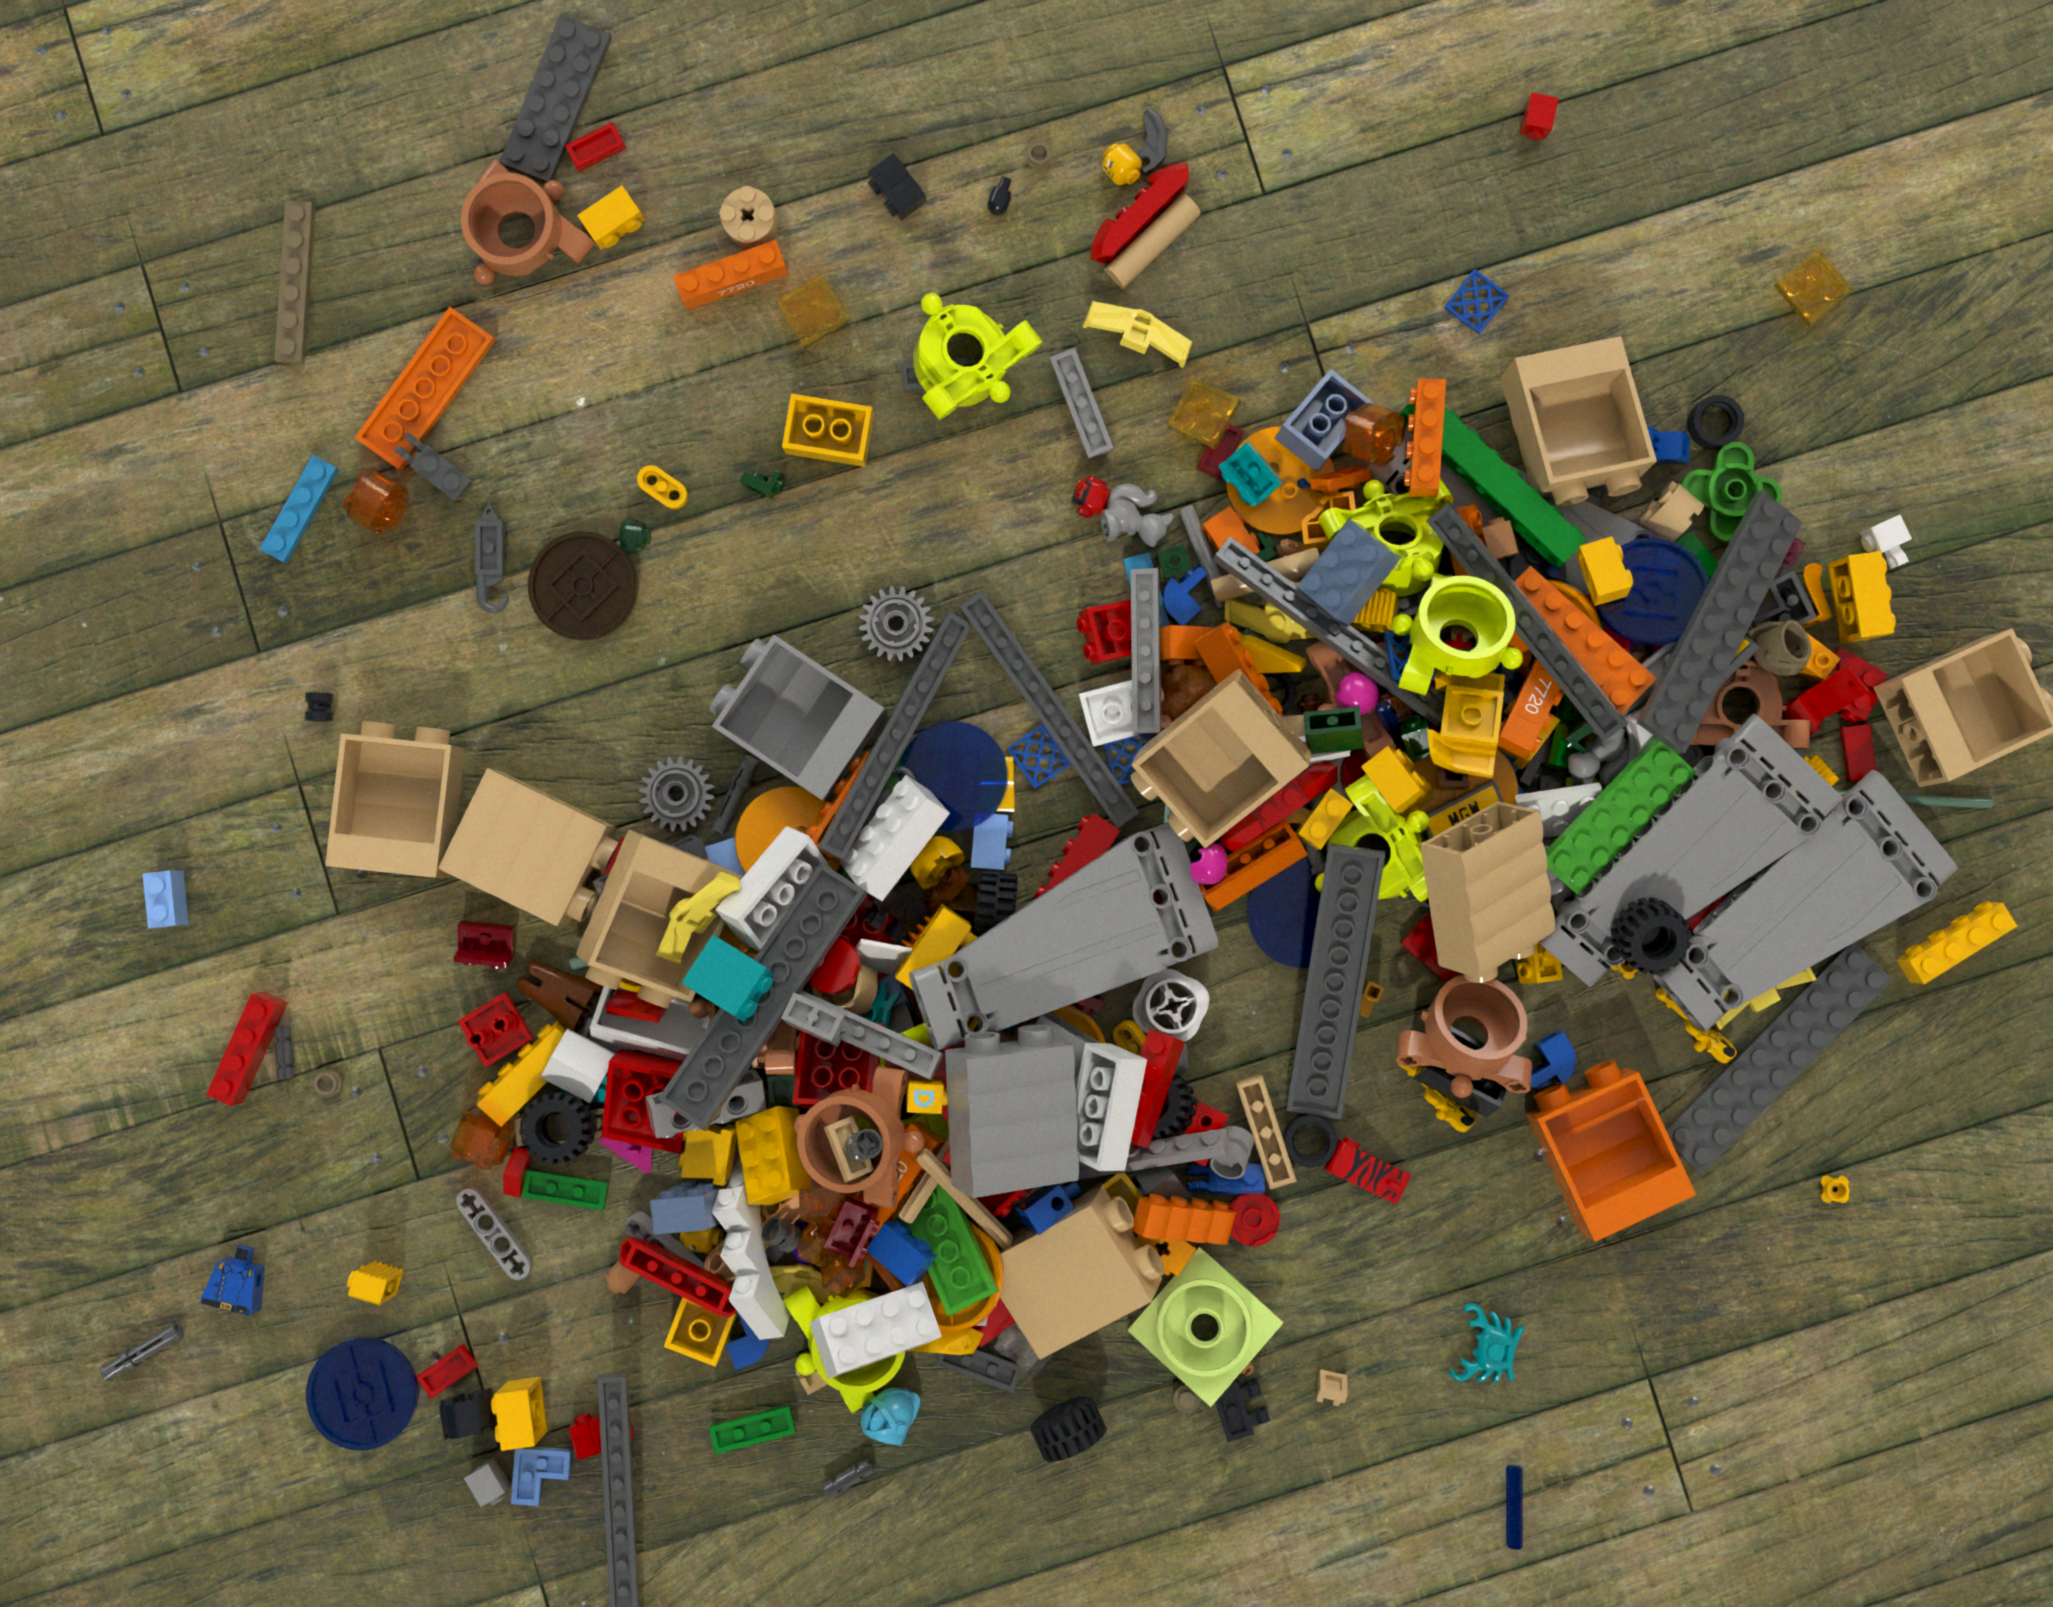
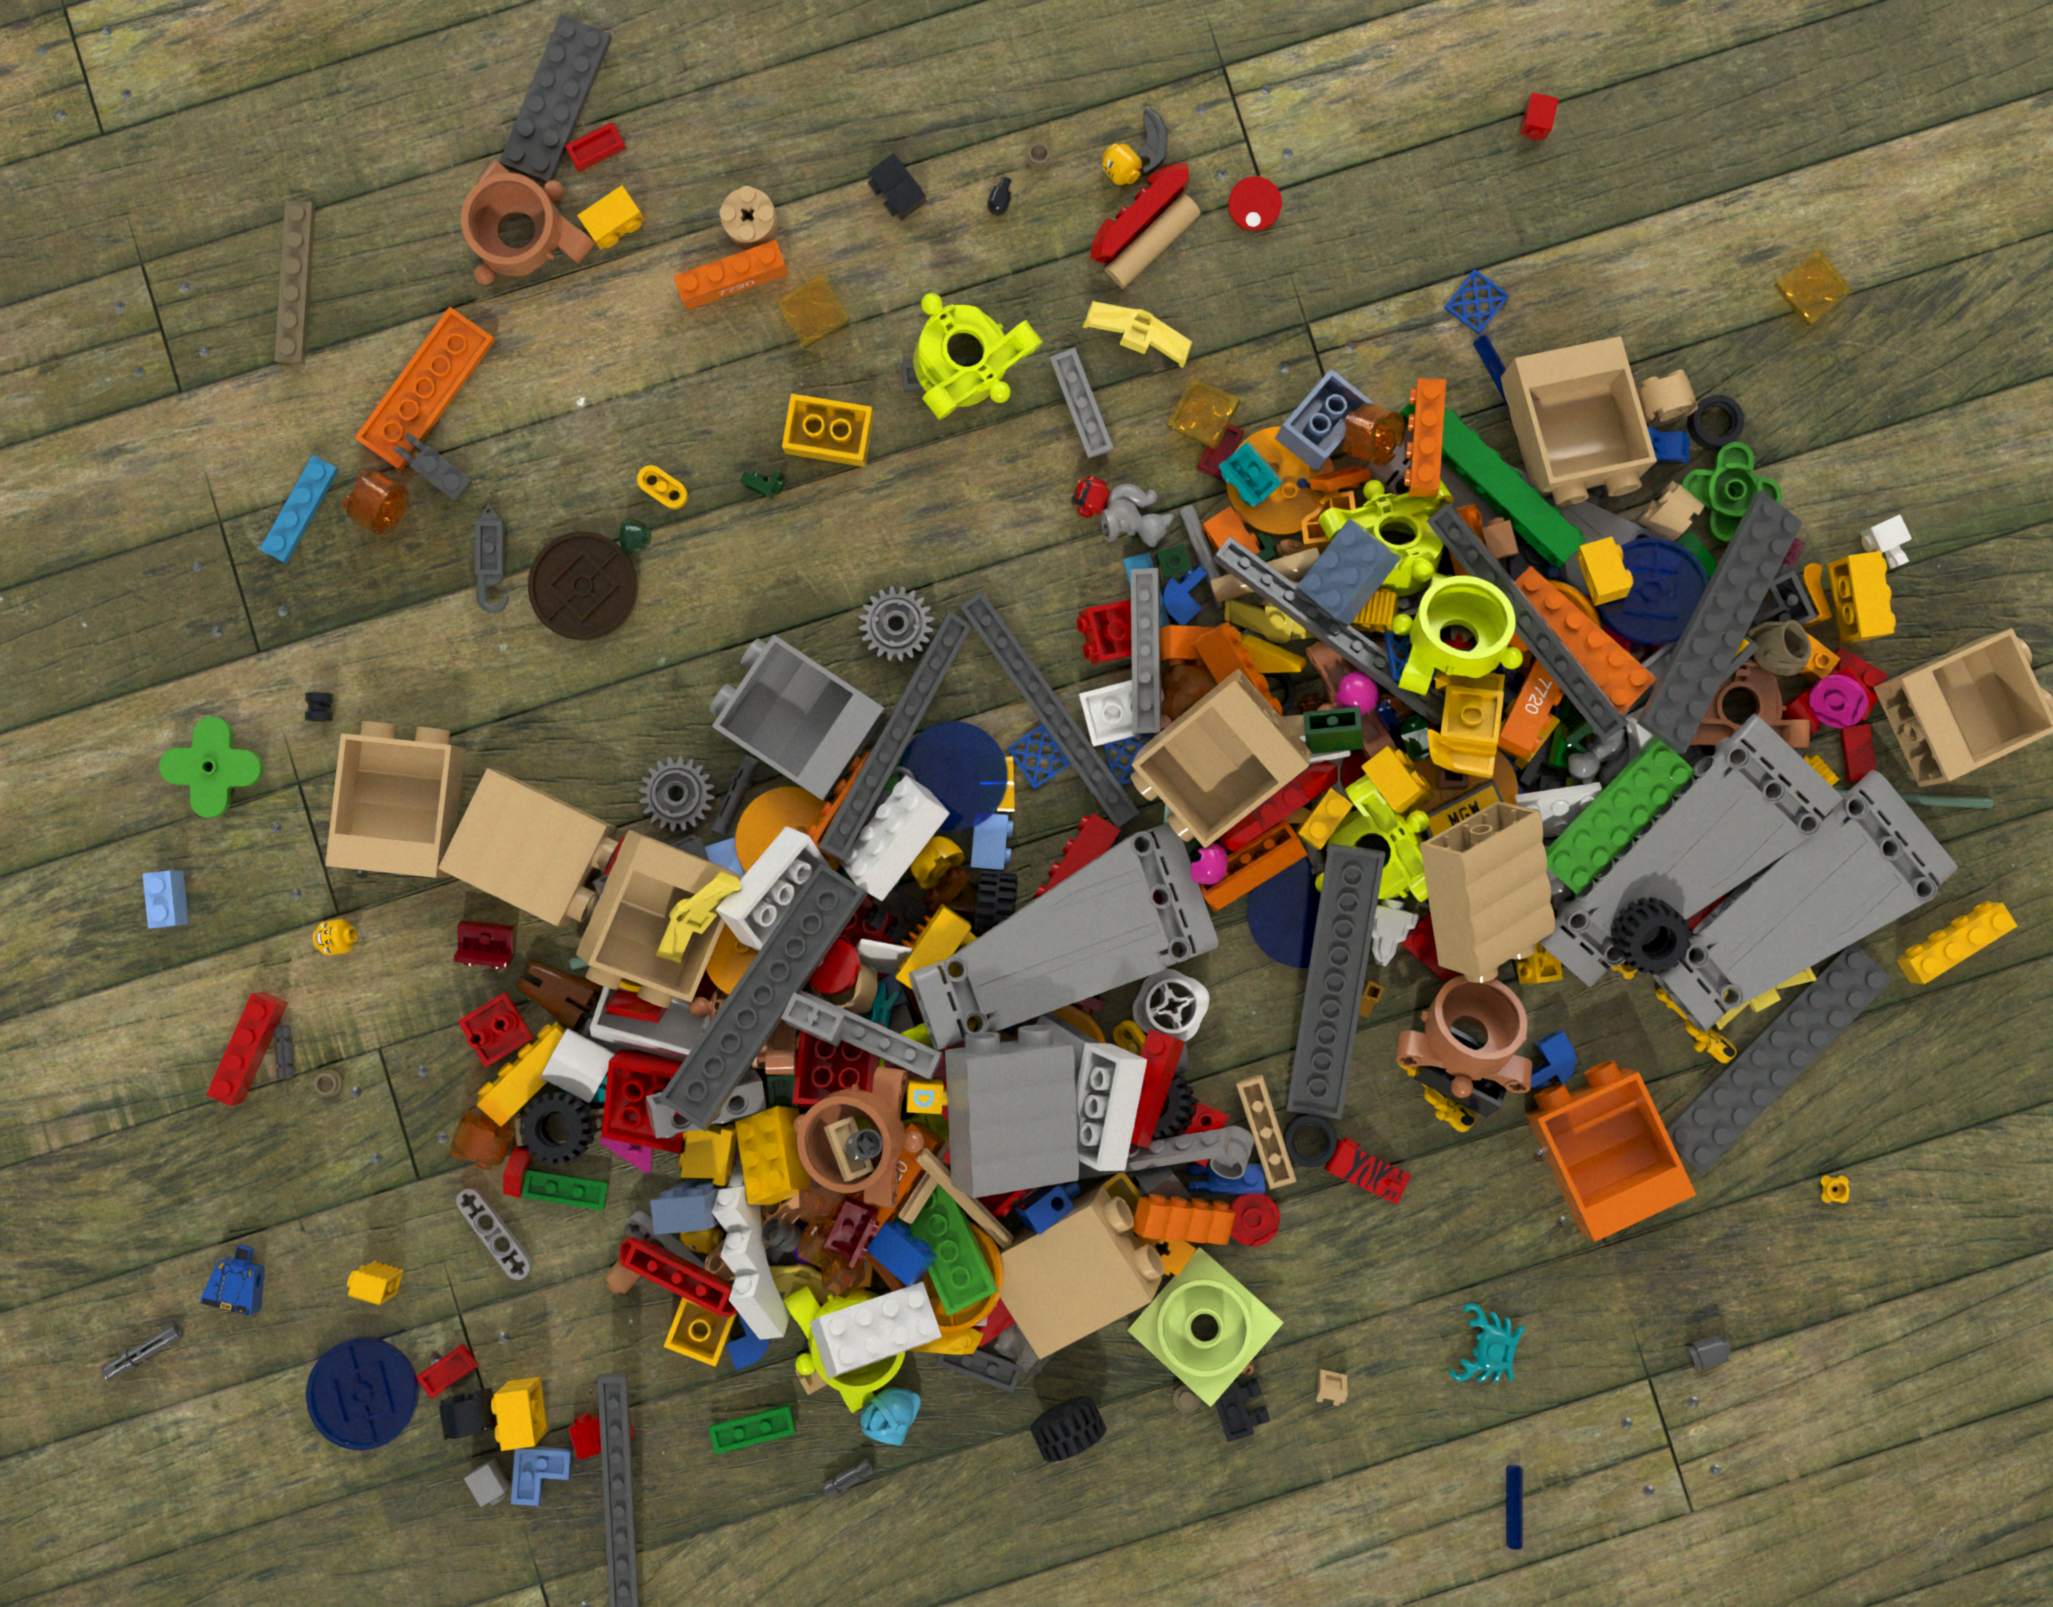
(231, 767): none -> bright green plant
(334, 937): none -> yellow head
(729, 978): teal brick -> none
(1254, 204): none -> red tile
(1389, 929): none -> white rock
(1491, 361): none -> clear blue axle
(1666, 399): none -> tan brick
(1708, 1352): none -> dark grey brick
(1838, 701): none -> dark pink tile

